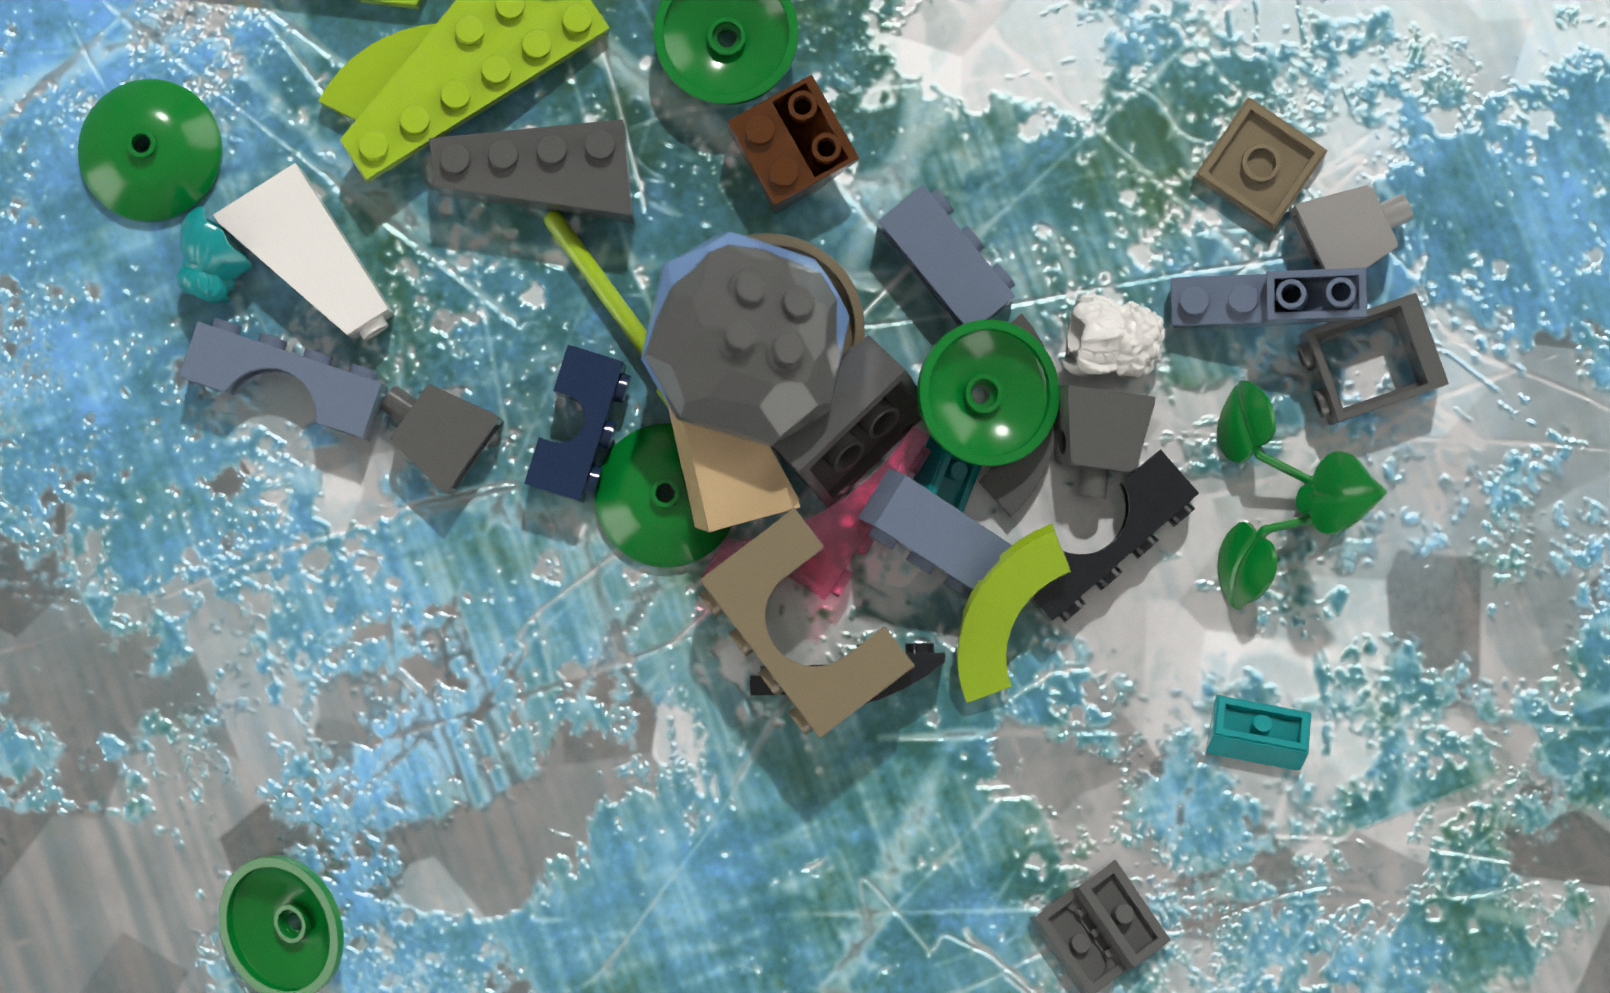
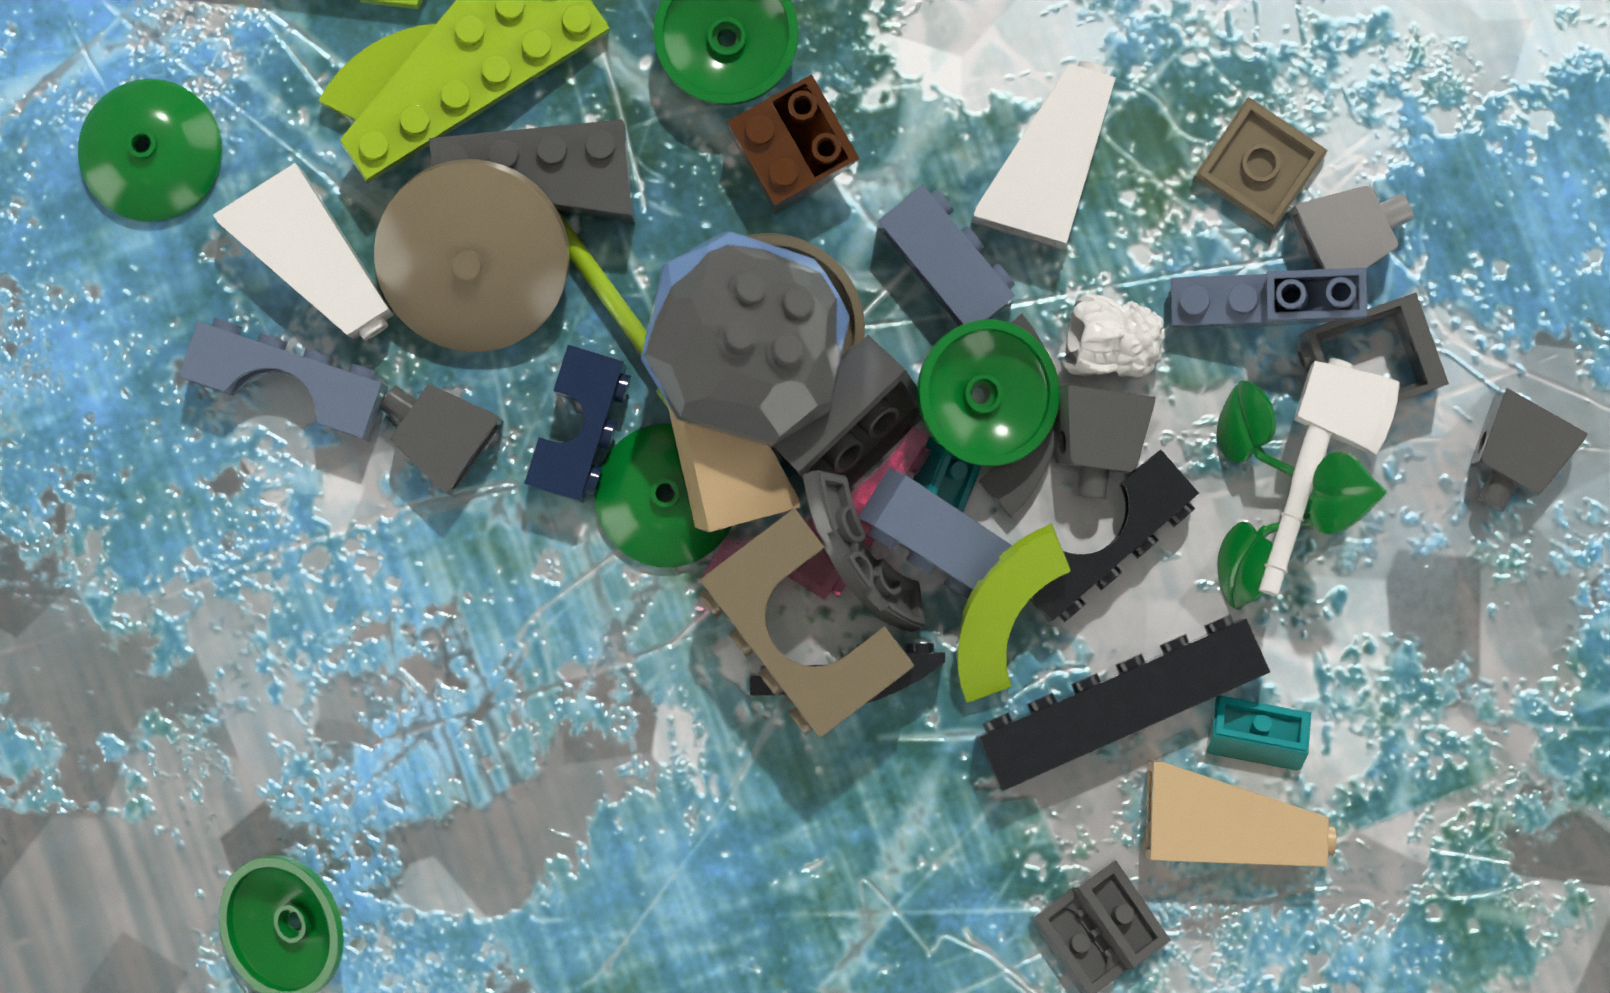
(209, 259): teal hair -> none
(471, 255): none -> dark tan dish
(870, 580): none -> dark grey tile
(1047, 169): none -> white slope
(1122, 703): none -> black brick
(1220, 823): none -> tan slope
(1336, 405): none -> white piece
(1521, 448): none -> dark grey torso

